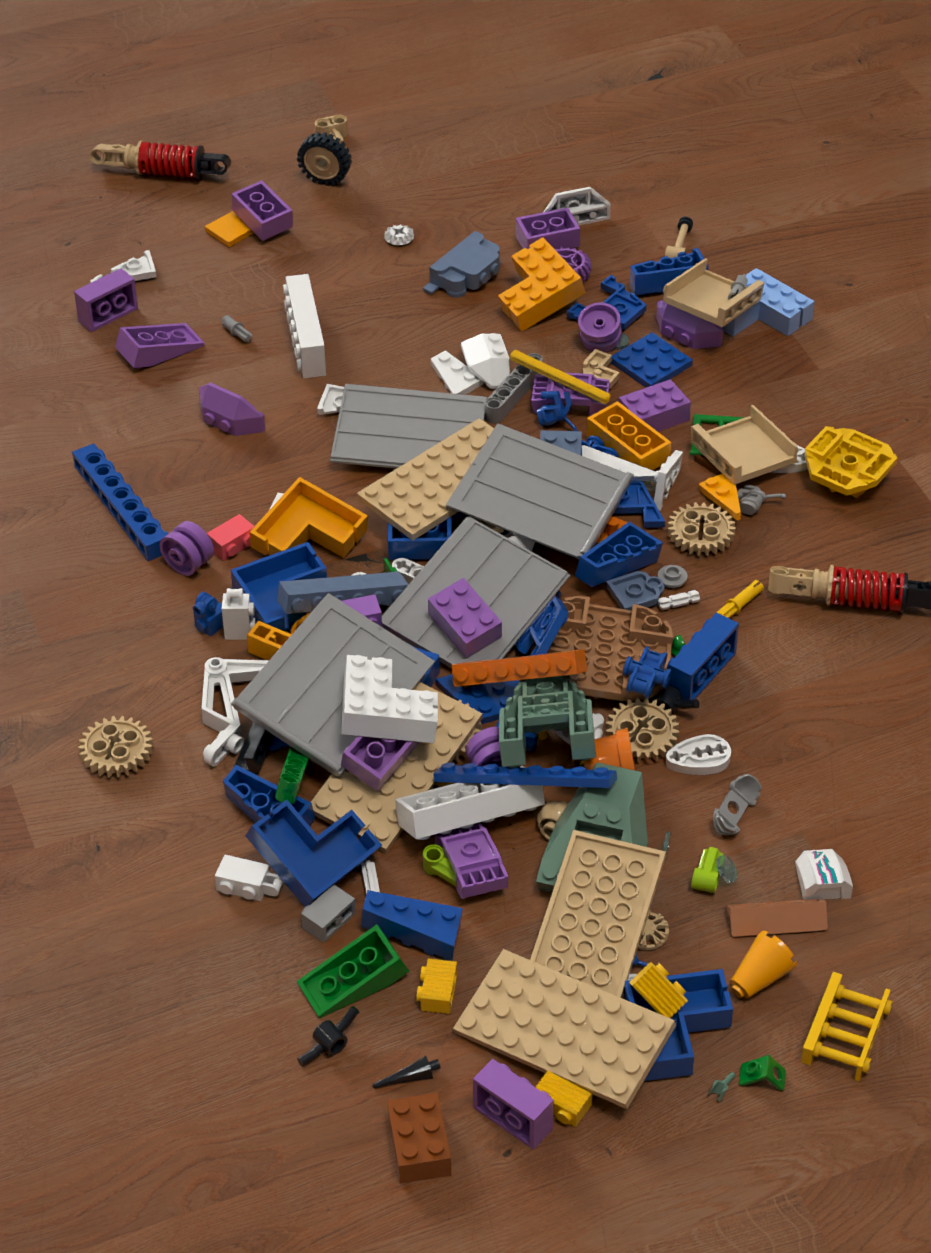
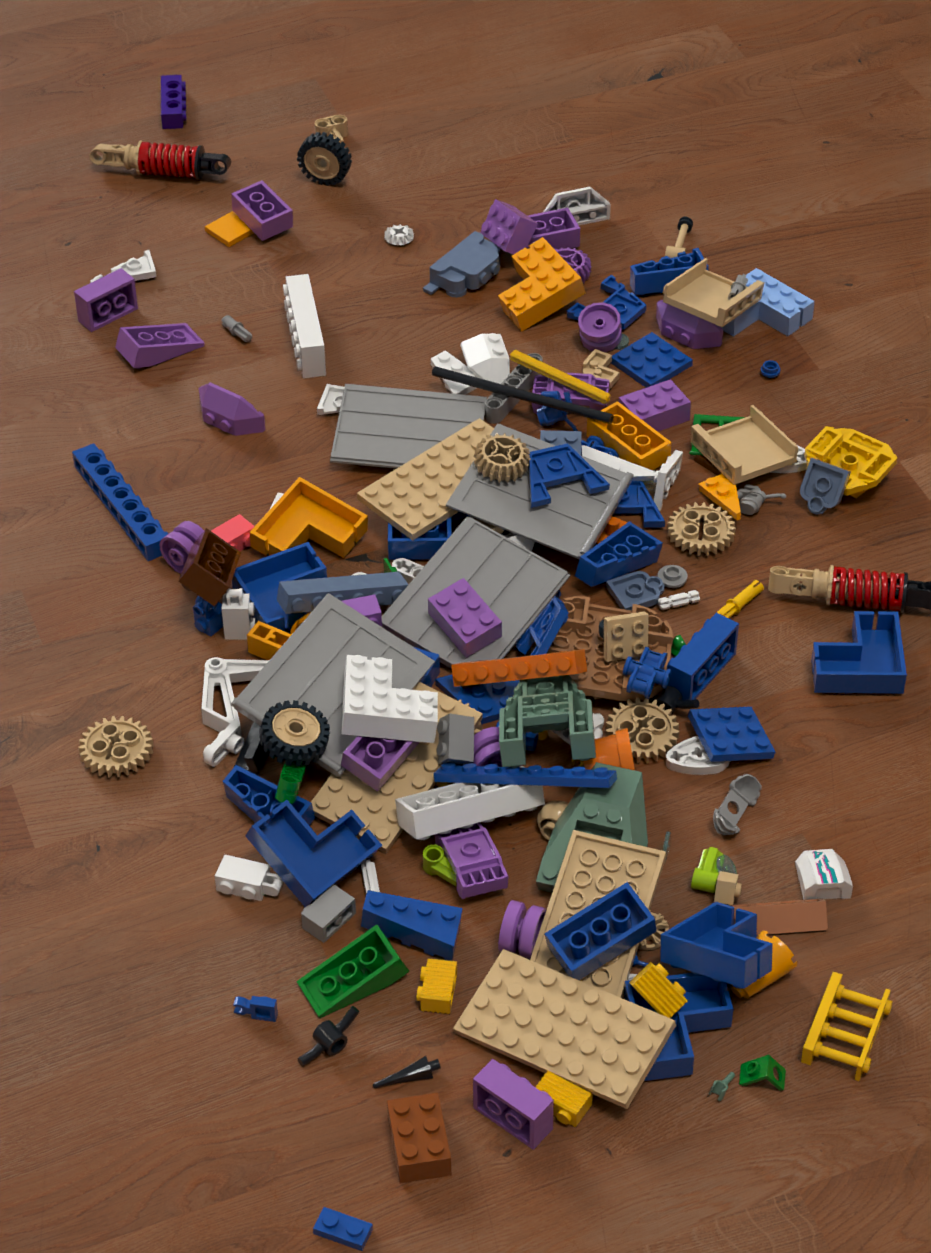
(173, 101): none -> dark purple brick
(209, 567): none -> reddish brown brick
(259, 1007): none -> blue plate
(294, 733): none -> wheel
(342, 1228): none -> blue plate
(456, 739): none -> light grey brick
(503, 453): none -> tan gear
(508, 227): none -> medium lavender brick
(520, 928): none -> medium lavender wheel
(523, 395): none -> black piece
(559, 466): none -> blue wing
(600, 932): none -> blue brick
(624, 635): none -> tan plate
(717, 947): none -> blue piece
(727, 888): none -> tan plate
(731, 734): none -> blue plate
(770, 369): none -> blue plate
(823, 485): none -> sand blue plate
(868, 664): none -> blue piece

